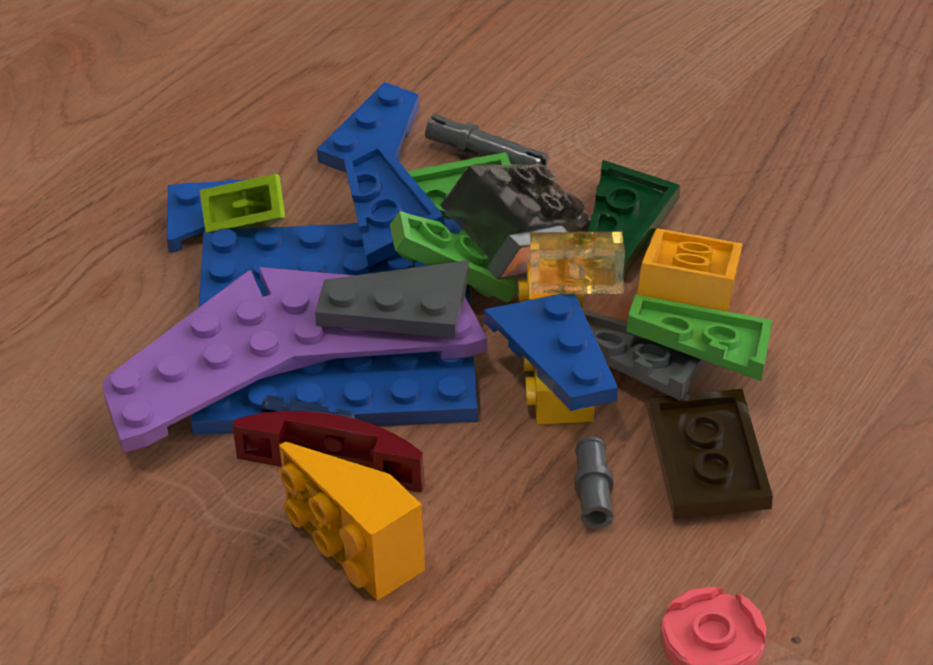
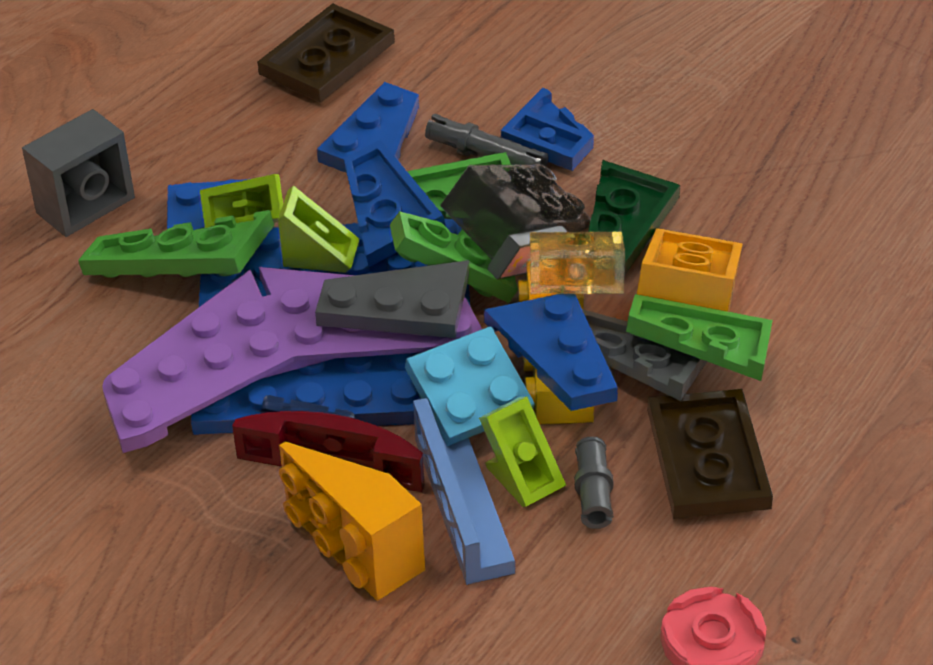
(79, 172): none -> dark grey brick
(178, 250): none -> bright green wing
(313, 237): none -> lime slope
(326, 52): none -> dark brown plate
(463, 501): none -> medium blue fence
(465, 382): none -> medium azure plate
(522, 452): none -> lime slope
(550, 130): none -> blue wing

